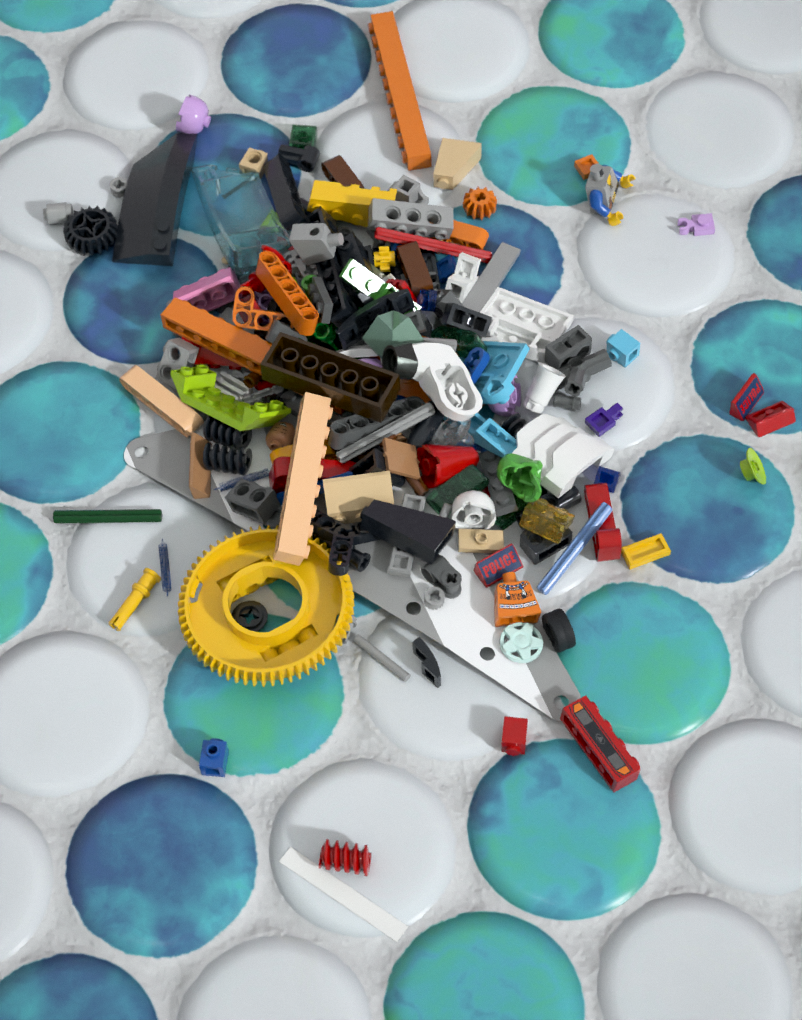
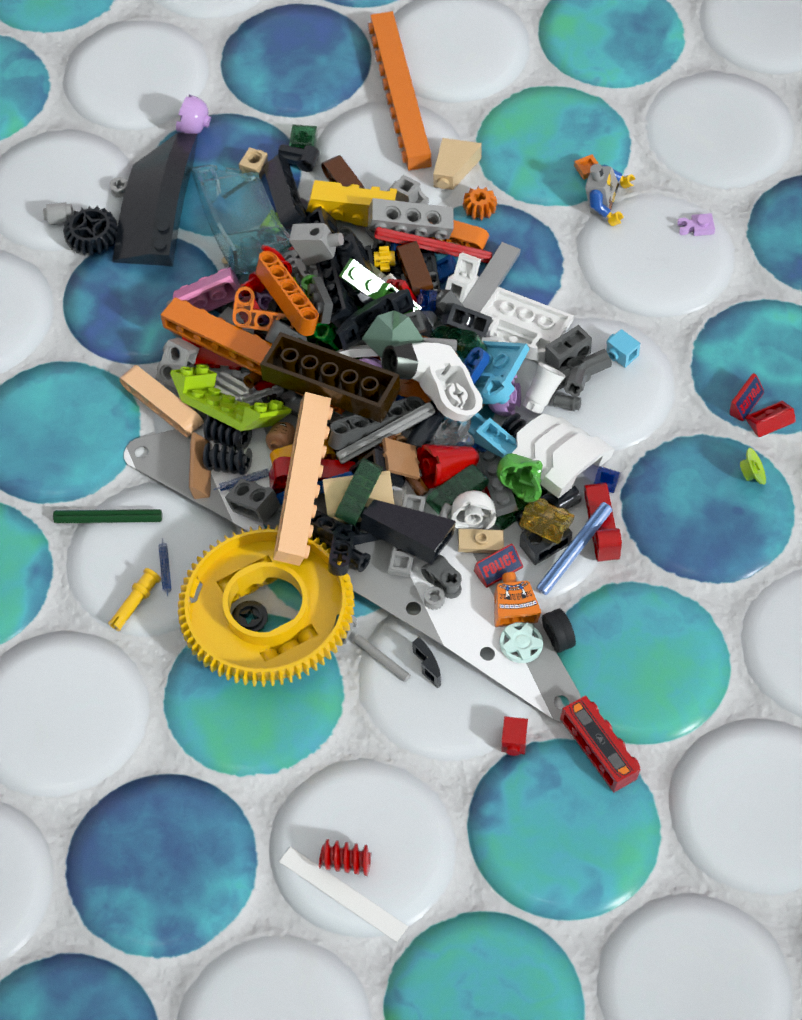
(214, 757): blue brick -> none
(358, 491): none -> clear green beam
(603, 420): dark purple plate -> none
(645, 551): yellow tile -> none

